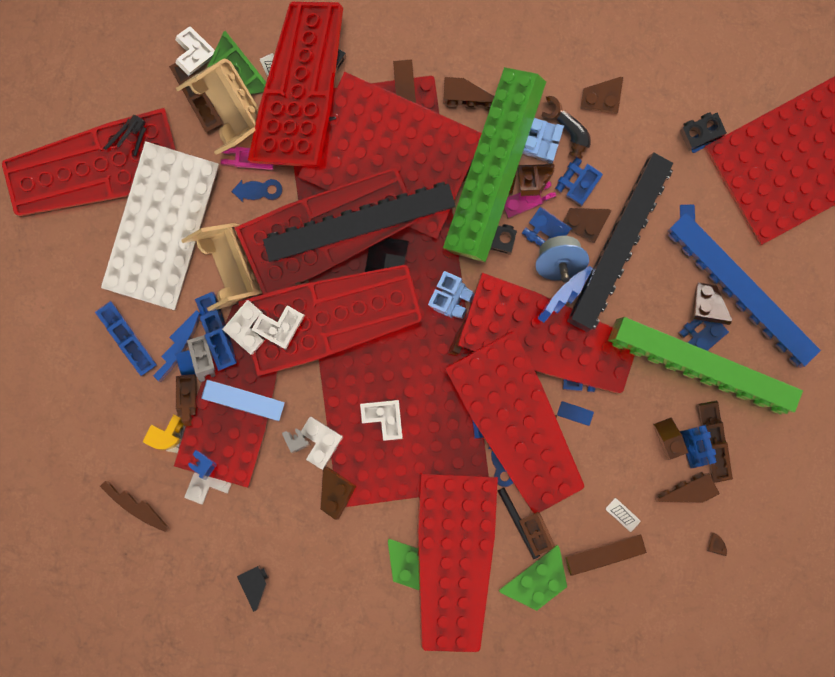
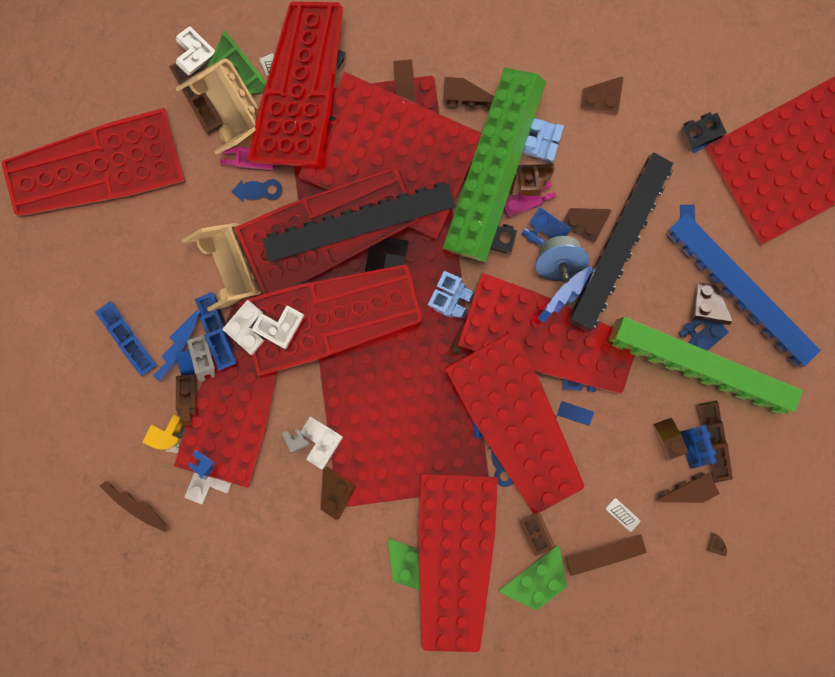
(134, 126): black plant -> none
(161, 210): white plate -> none
(242, 400): light blue slope -> none
(254, 585): black slope -> none
(388, 414): white plate -> none
(516, 518): black bar -> none
(577, 132): black piece -> none
(583, 185): blue plate -> none

